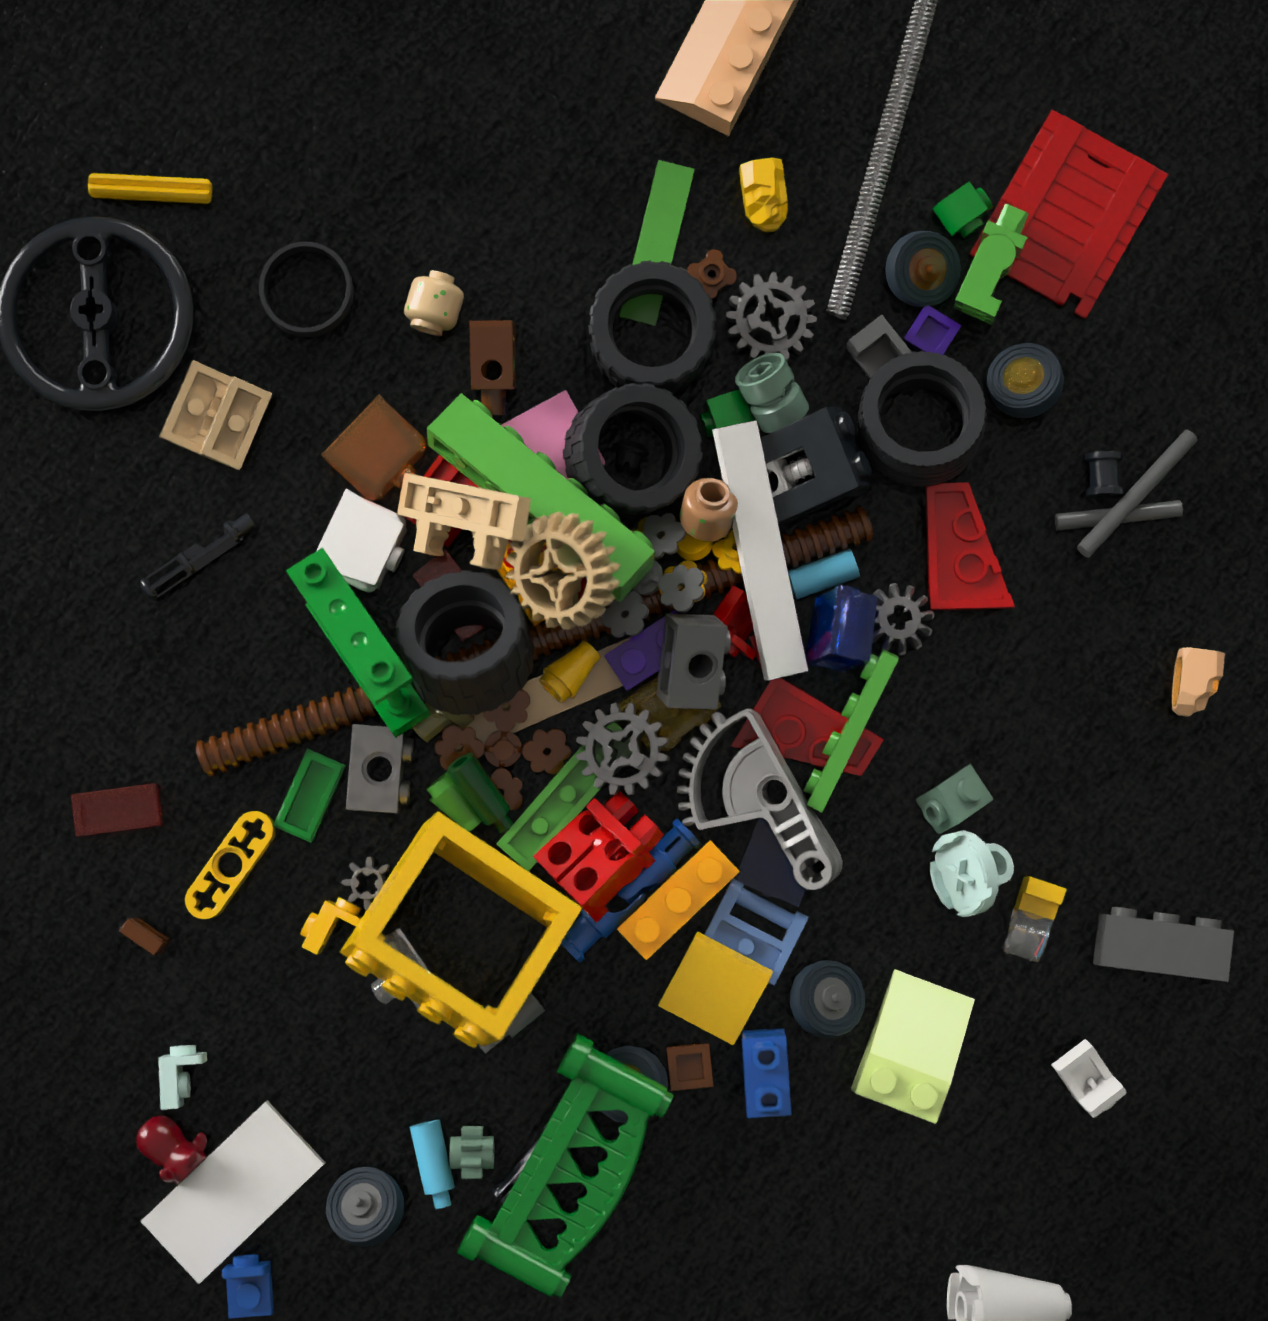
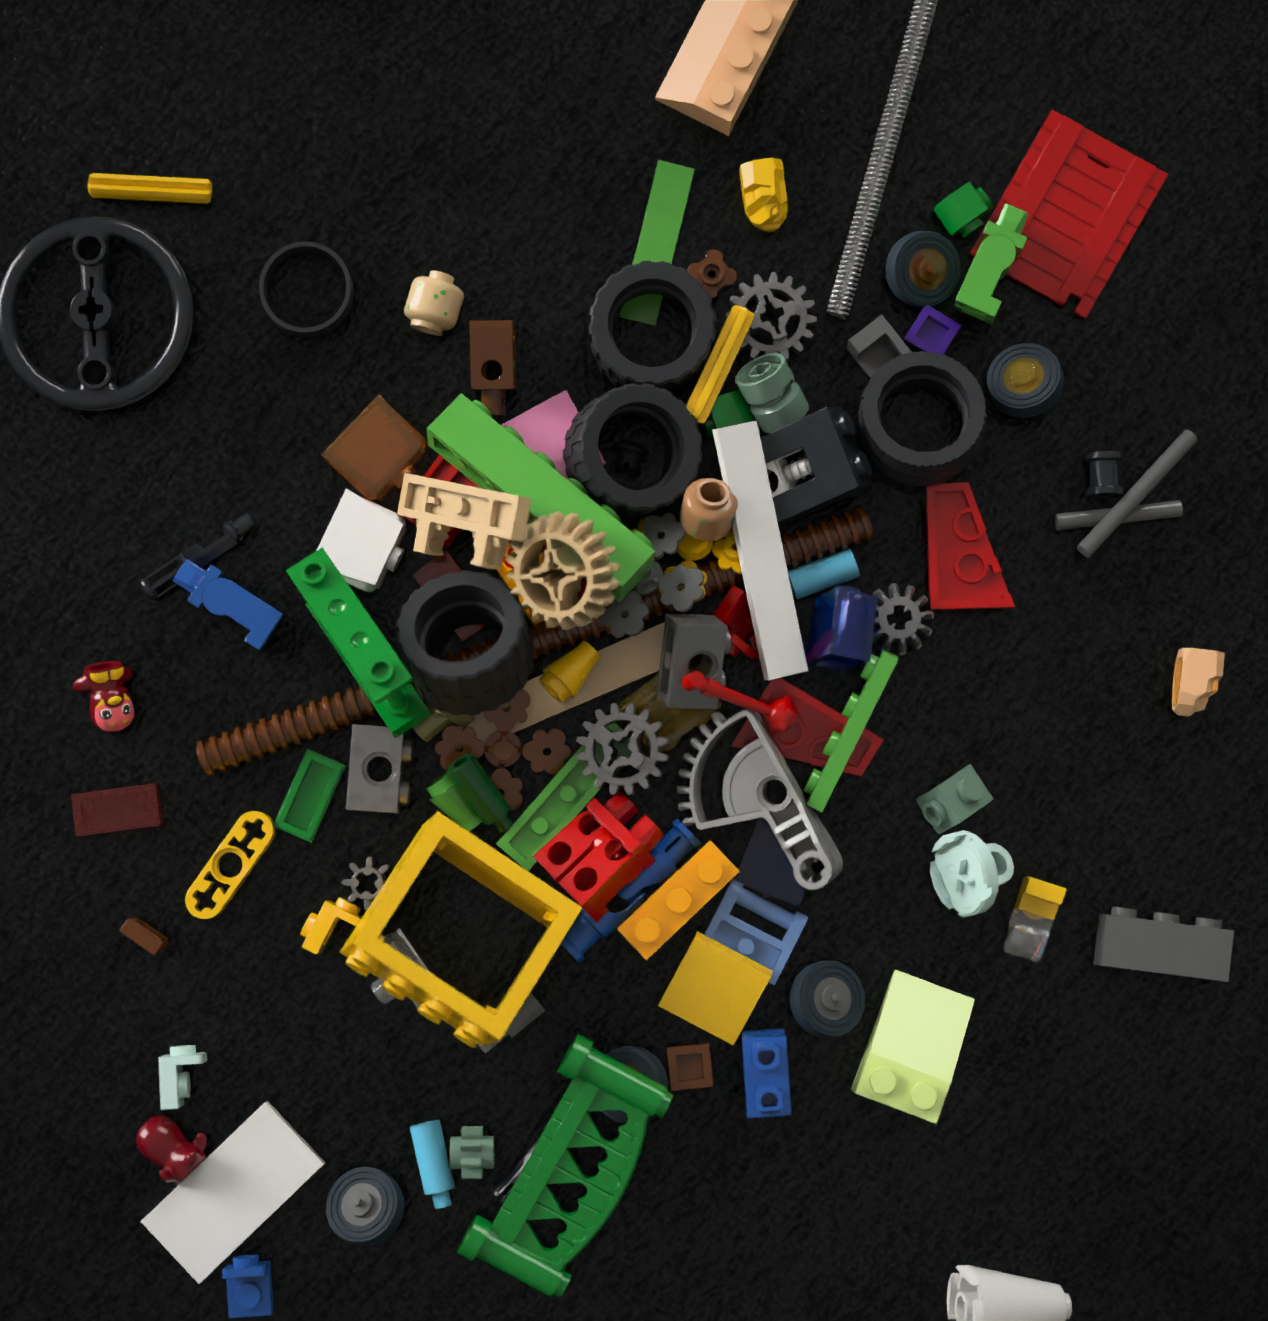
(109, 698): none -> animal
(215, 415): tan slope -> none
(228, 599): none -> blue hips
(638, 656): dark purple plate -> none
(719, 363): none -> yellow axle
(779, 714): none -> red piece
(1089, 1079): white bracket -> none

